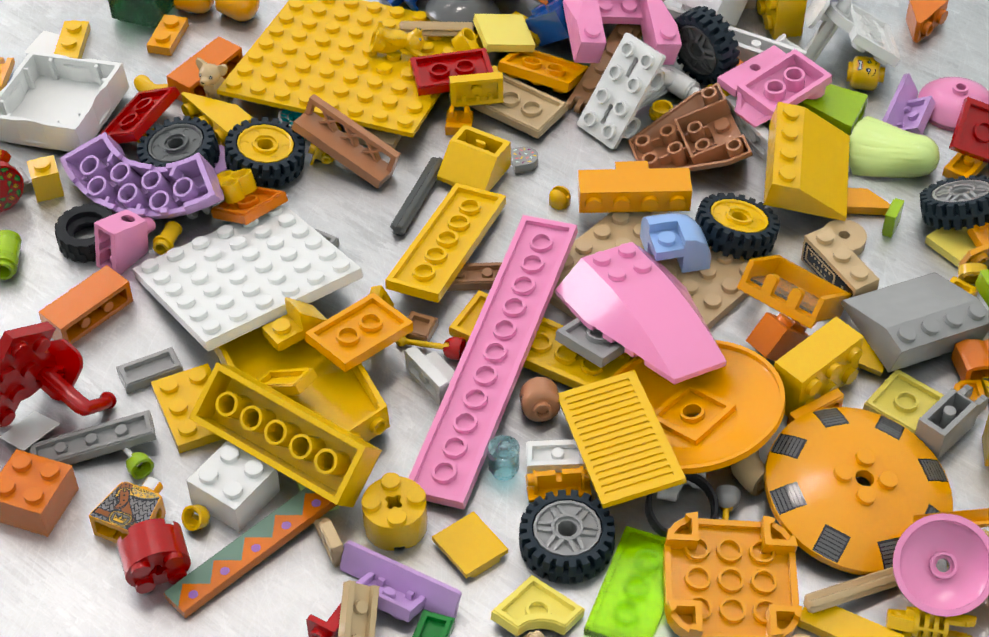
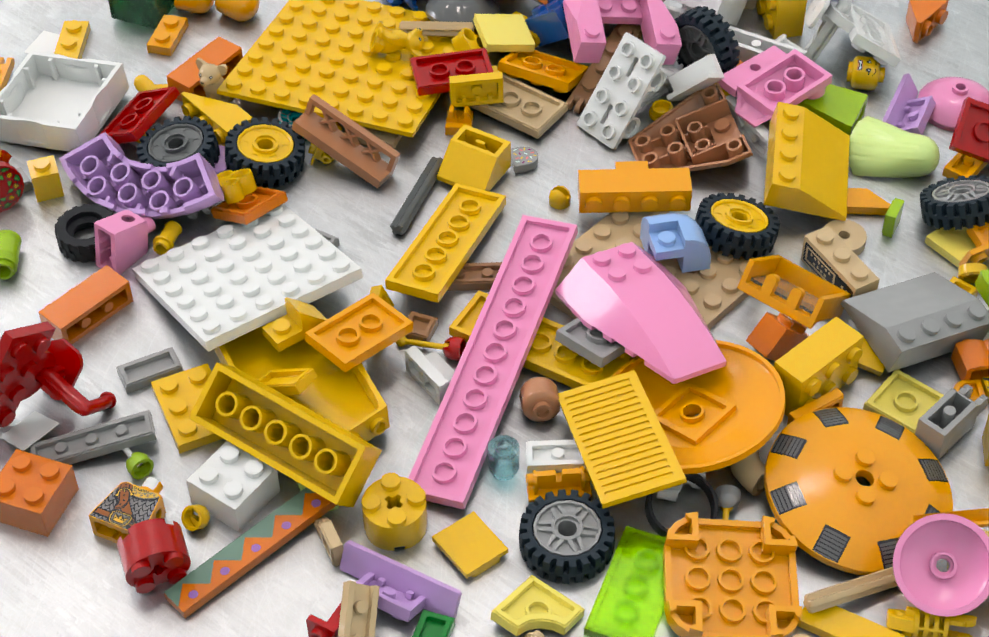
(695, 78): none -> white panel

